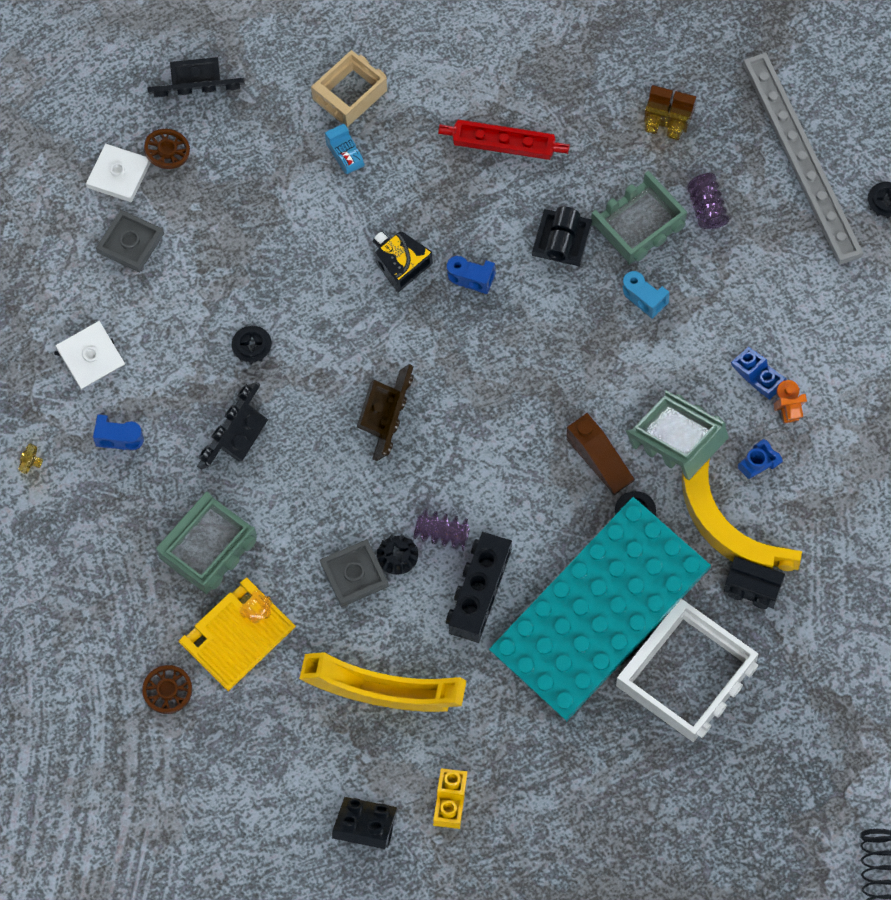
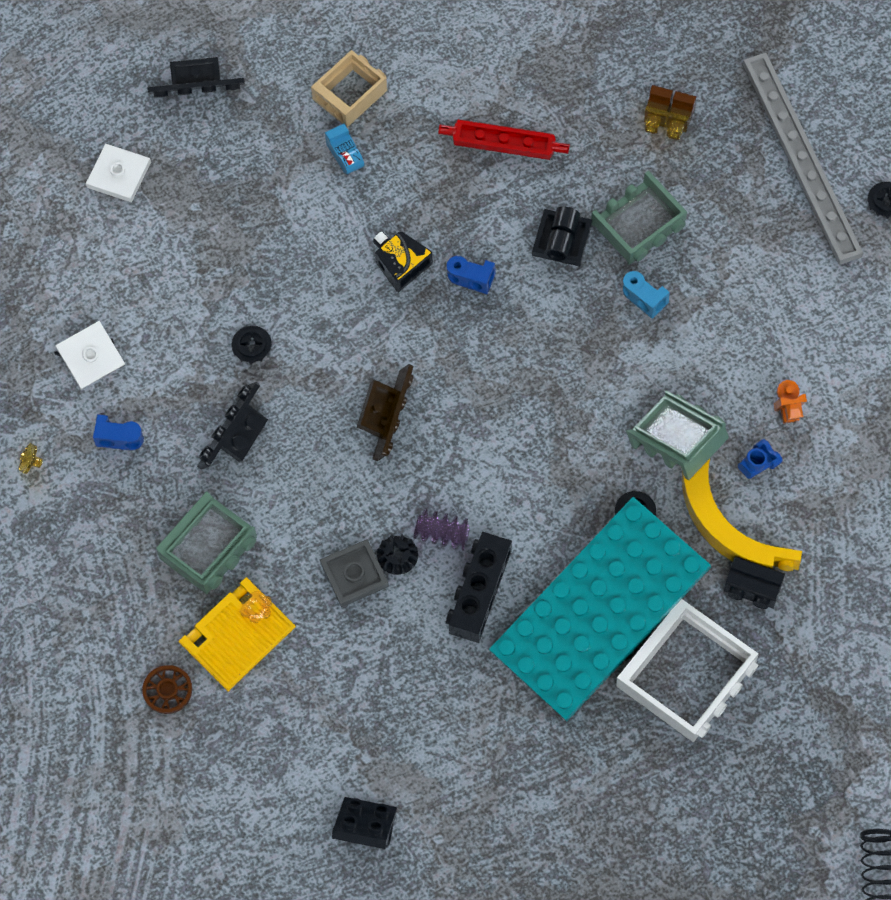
(130, 240): dark grey plate -> none
(166, 148): reddish brown wheel -> none
(381, 689): yellow arch -> none
(450, 798): yellow slope -> none
(599, 453): reddish brown slope -> none
(707, 201): clear purple piece -> none
(756, 371): blue slope -> none

